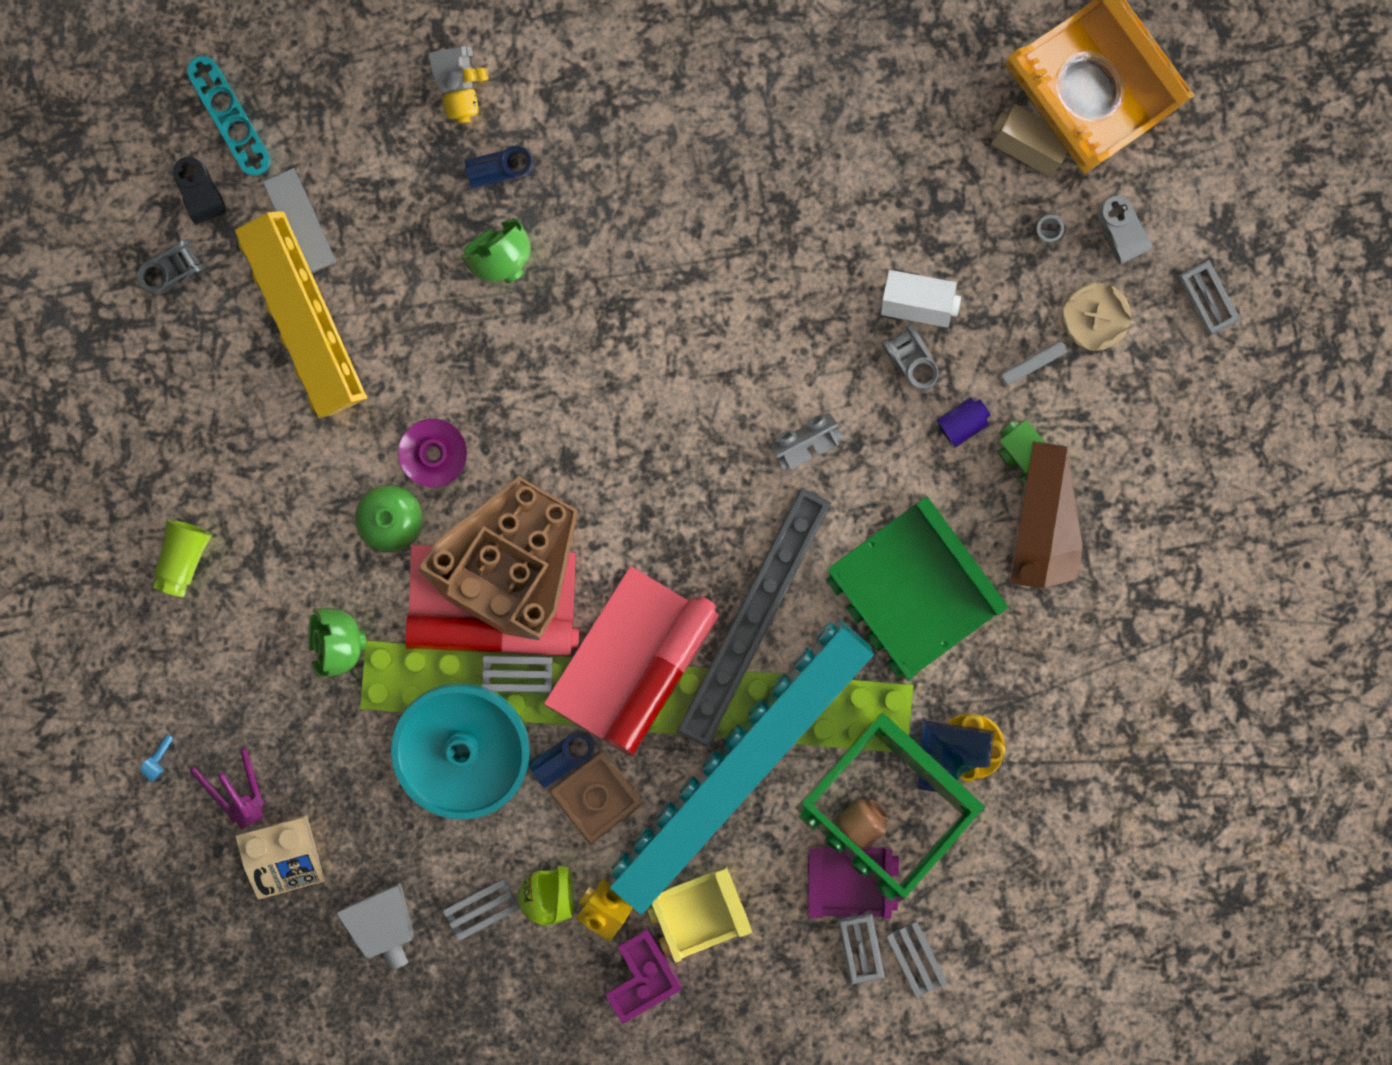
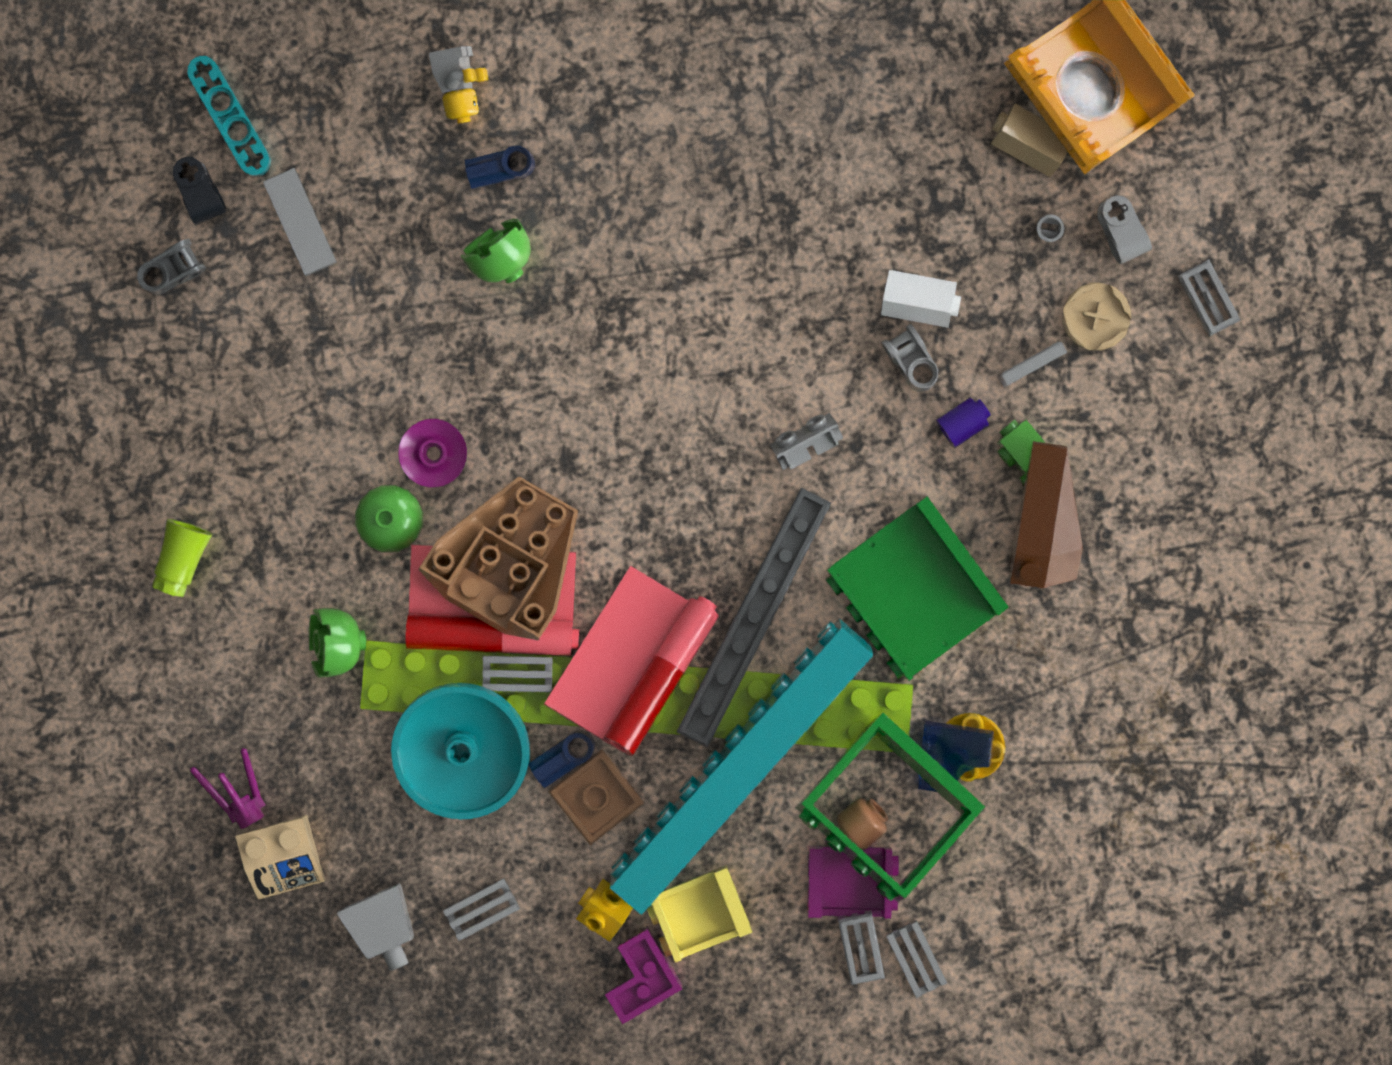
(150, 767): dark azure hand -> none
(300, 314): yellow brick -> none
(547, 896): lime helmet -> none

